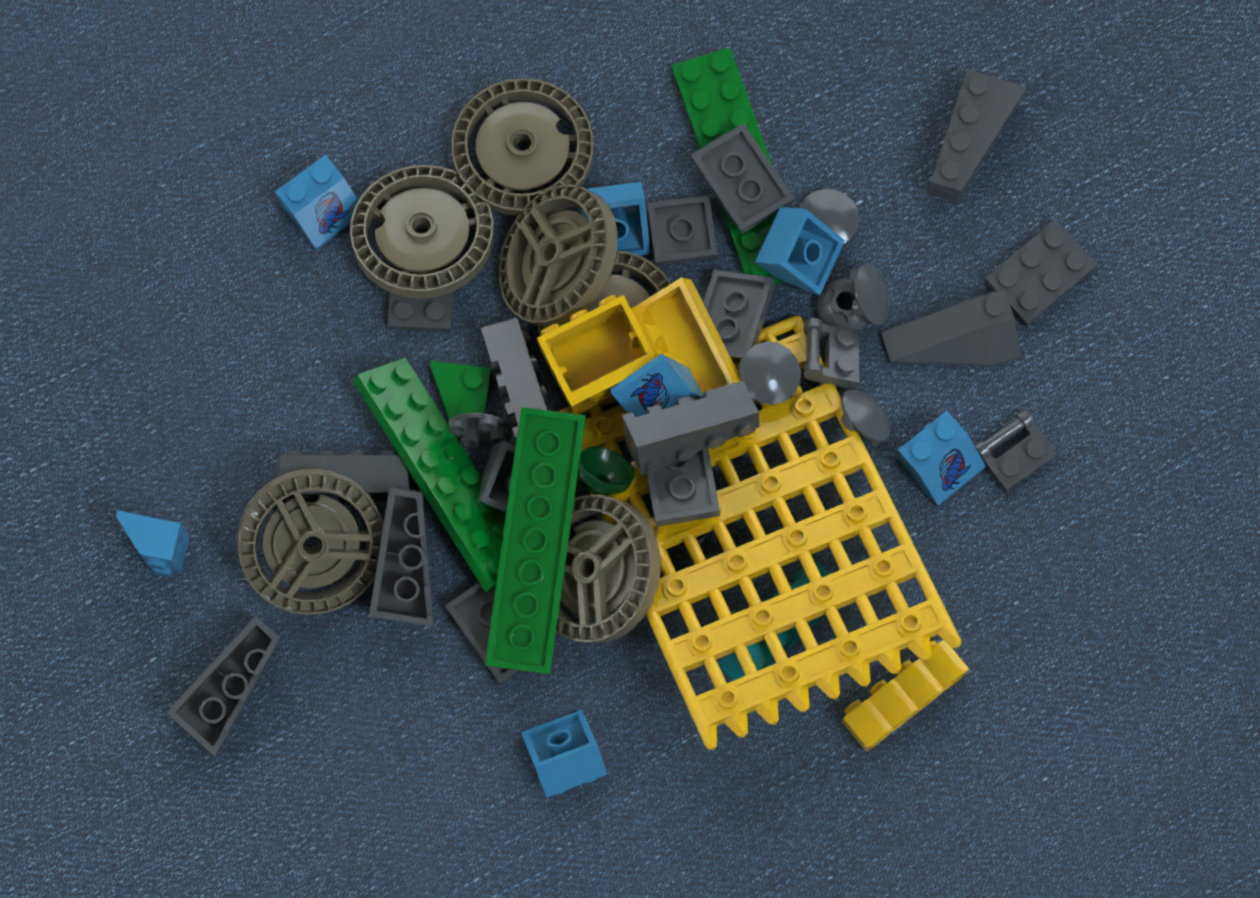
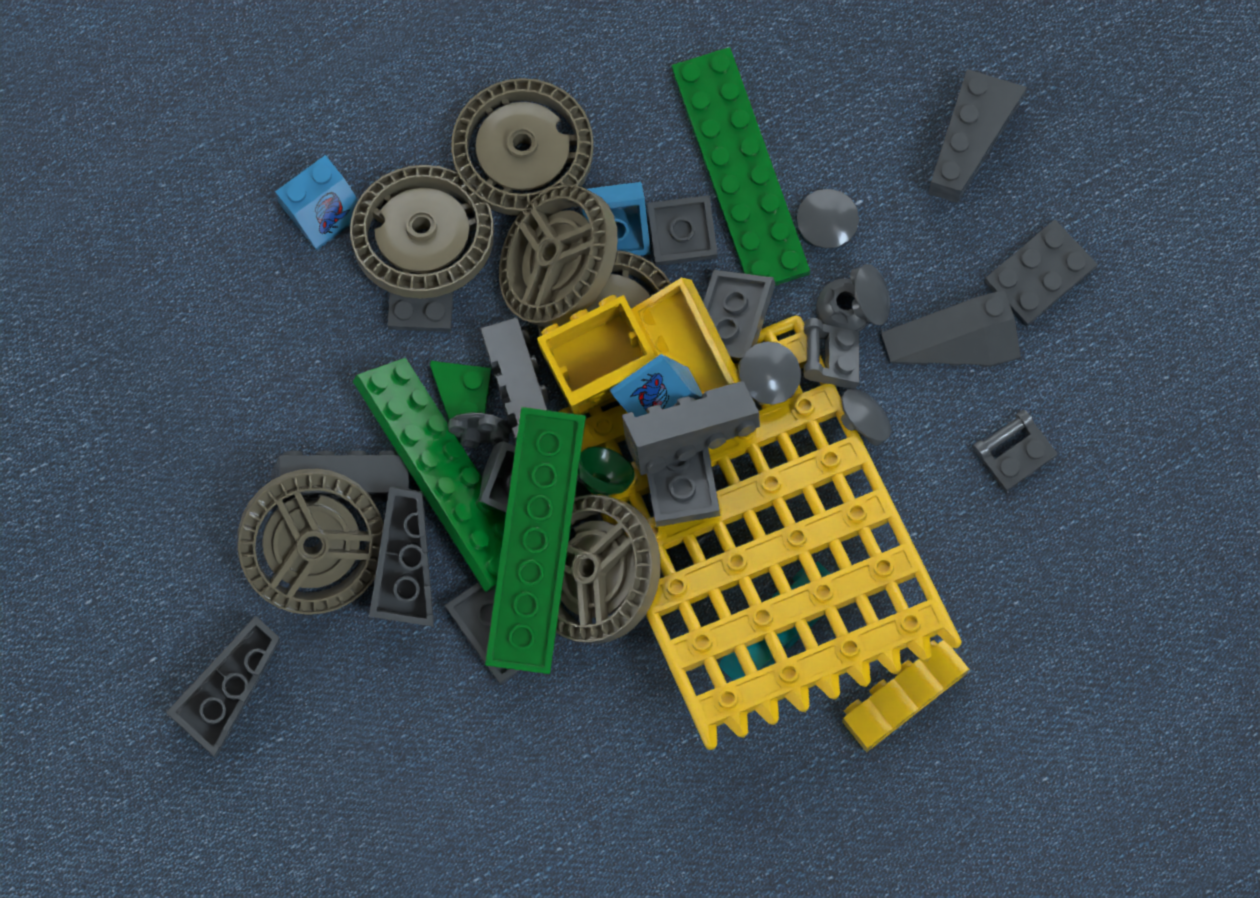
(157, 541): dark azure slope -> none
(564, 753): dark azure slope -> none
(742, 178): dark grey plate -> none
(800, 250): dark azure slope -> none
(941, 458): dark azure slope -> none

